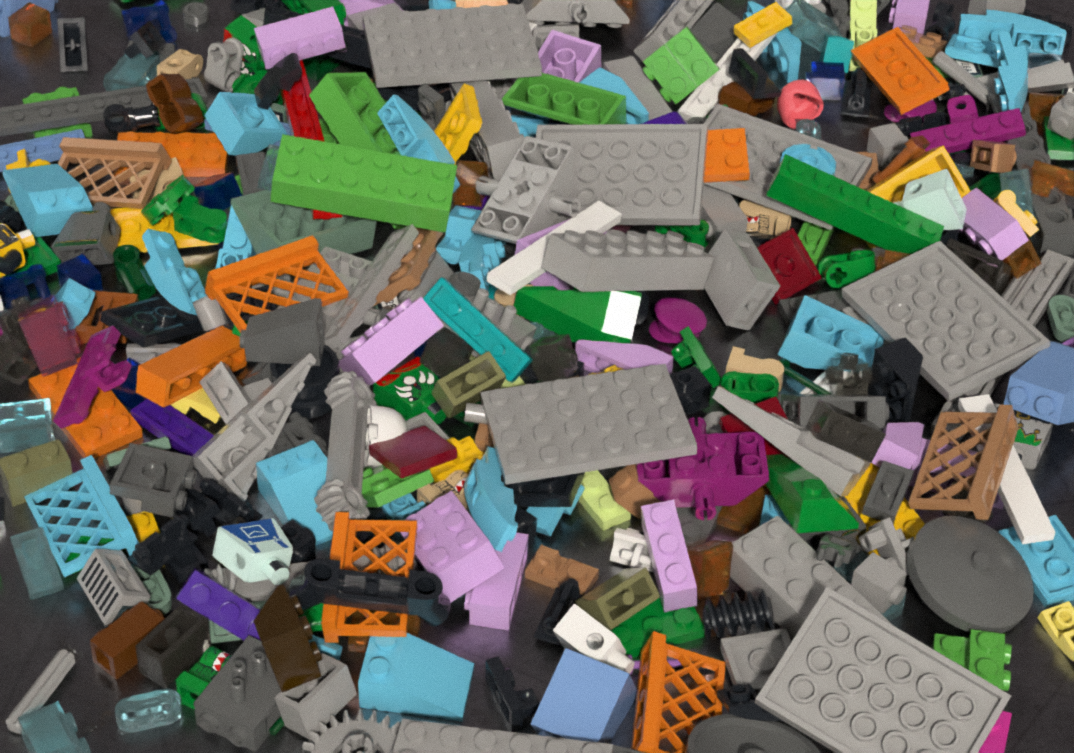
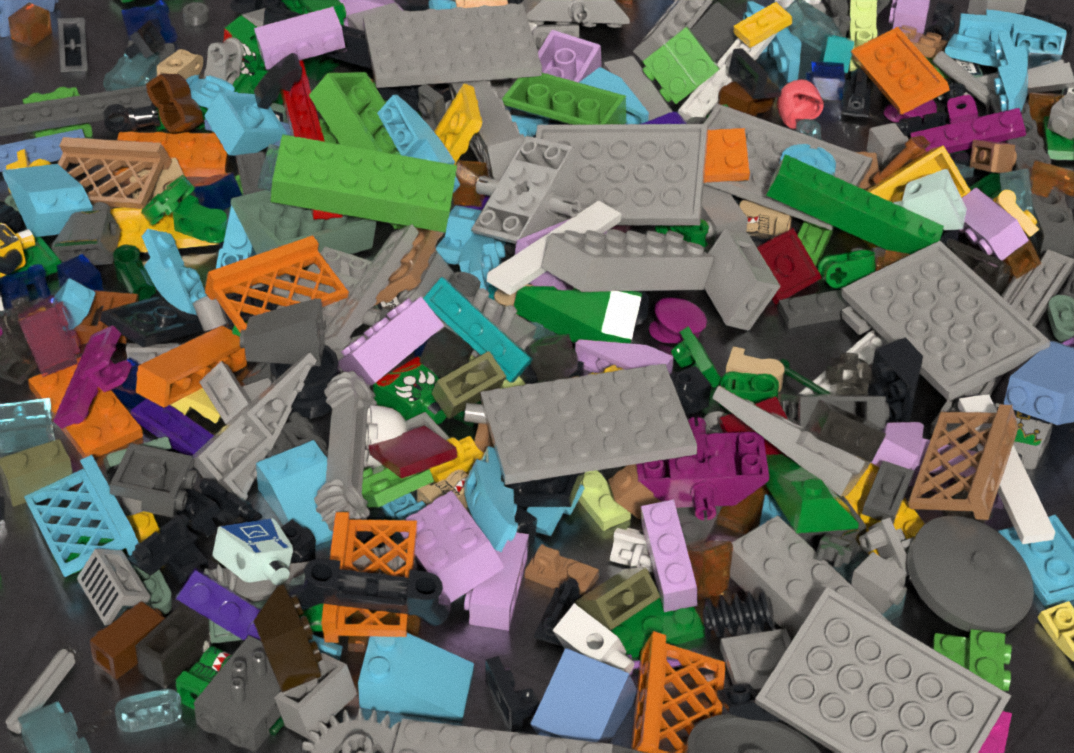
(36, 563): clear light blue hinge -> none
(206, 90): none -> medium azure tile
(824, 333): medium azure slope -> none

